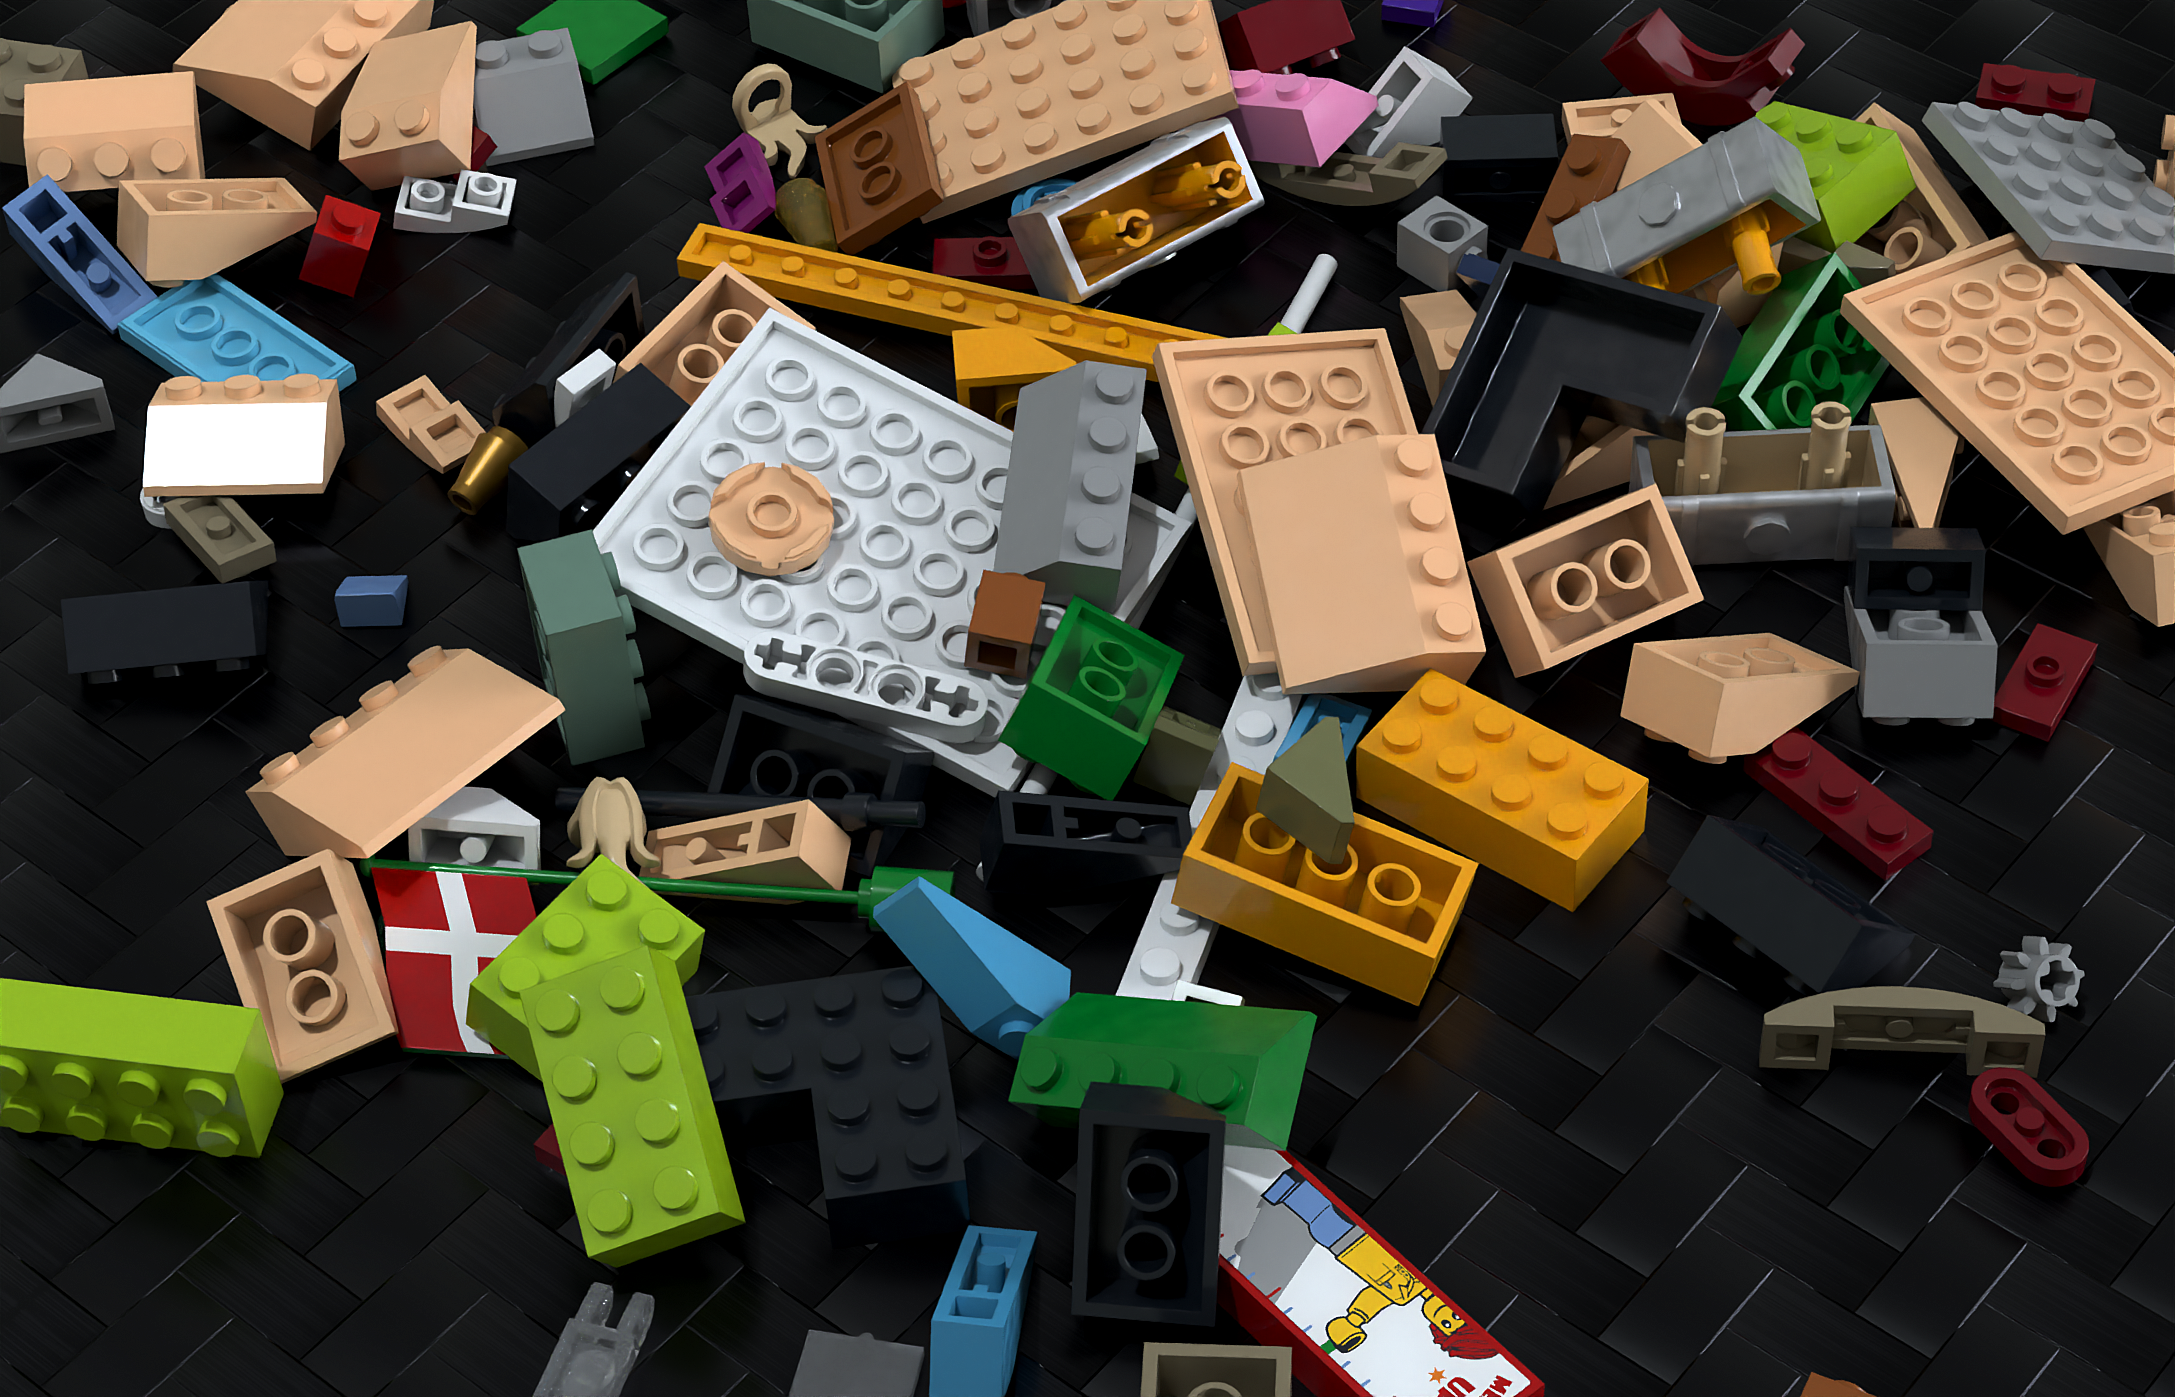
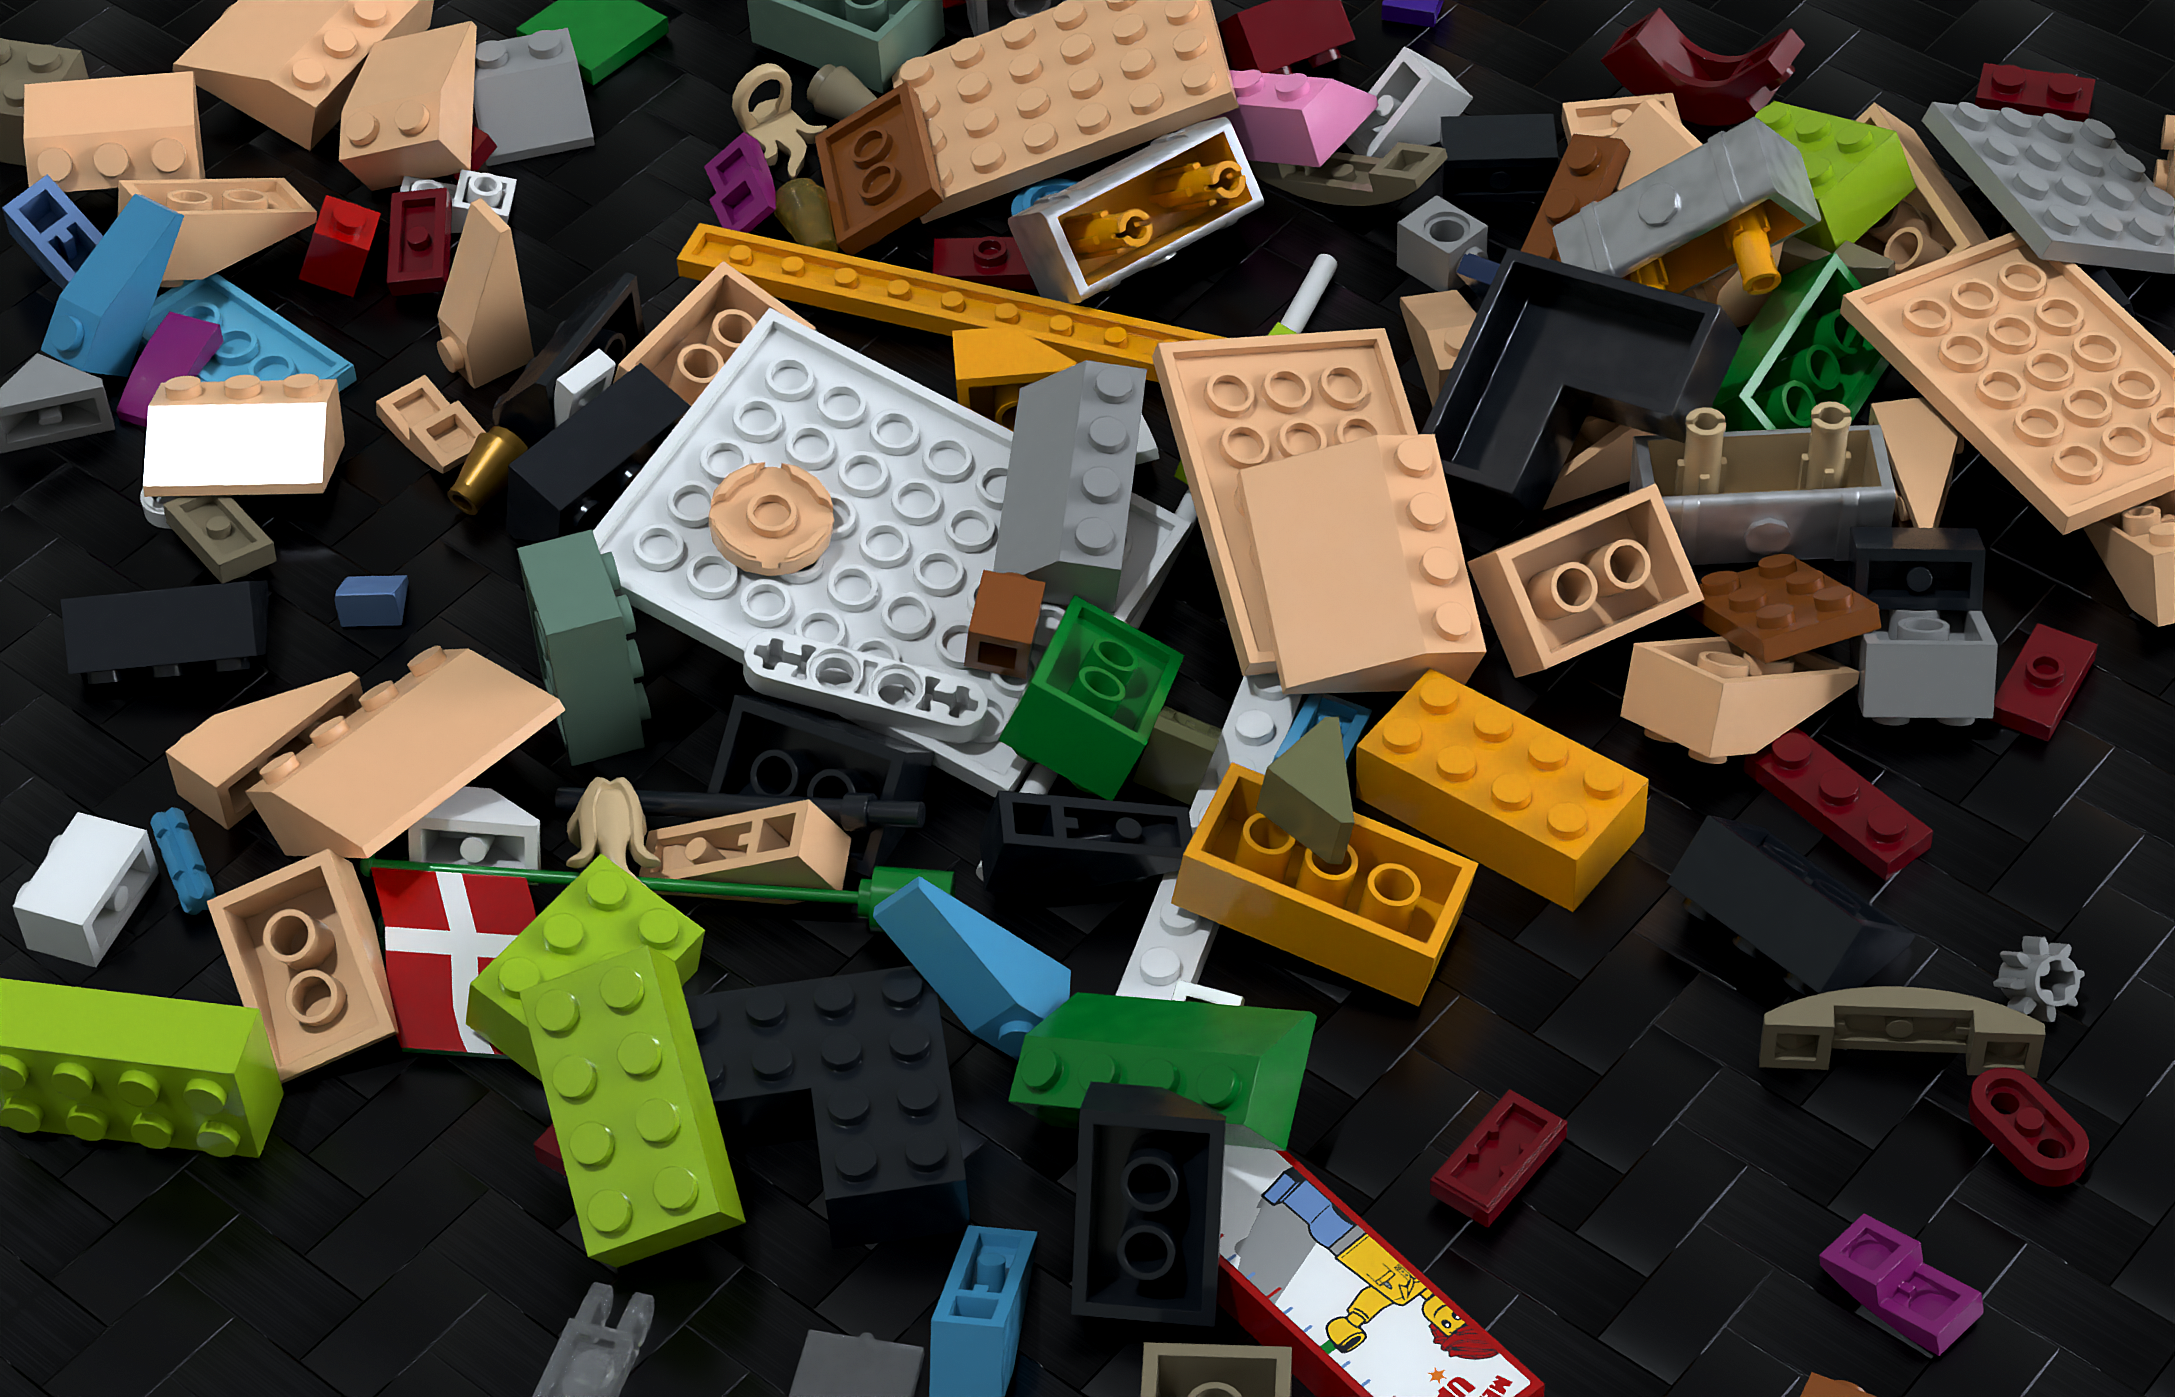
(86, 889): none -> white brick
(113, 292): none -> dark azure slope
(176, 349): none -> magenta slope
(183, 860): none -> dark azure axle
(230, 748): none -> light nougat slope
(419, 241): none -> dark red plate
(483, 303): none -> light nougat slope
(837, 92): none -> dark tan cone
(1498, 1158): none -> dark red plate
(1782, 608): none -> dark orange plate
(1890, 1279): none -> magenta slope

